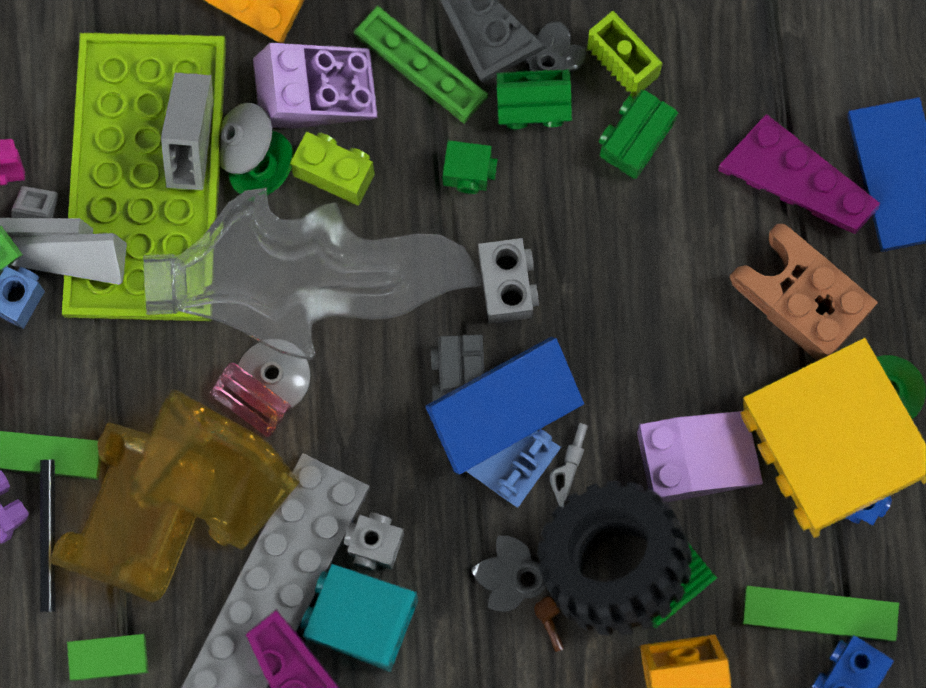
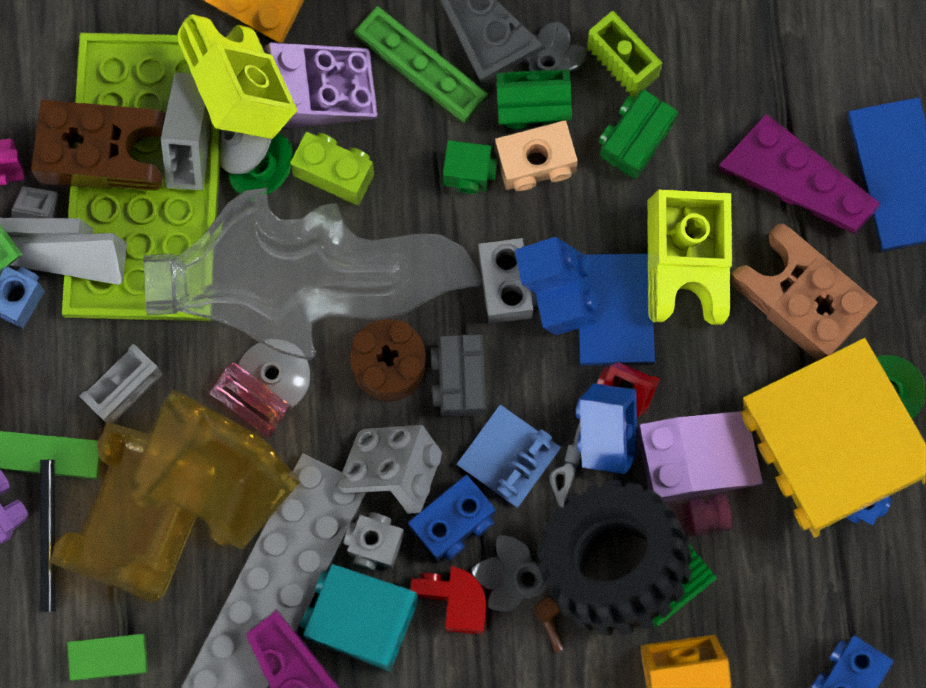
(106, 148): none -> reddish brown brick
(121, 385): none -> light grey hinge
(236, 78): none -> neon yellow brick
(393, 460): none -> light grey bracket
(403, 345): none -> reddish brown brick
(453, 519): none -> blue brick
(464, 595): none -> red brick
(504, 405): blue tile -> none
(549, 140): none -> light nougat brick
(560, 284): none -> blue brick
(607, 428): none -> brick
(623, 322): none -> blue tile
(643, 383): none -> red brick
(688, 262): none -> neon yellow brick
(713, 514): none -> clear pink wheel
(820, 613): bright green tile -> none

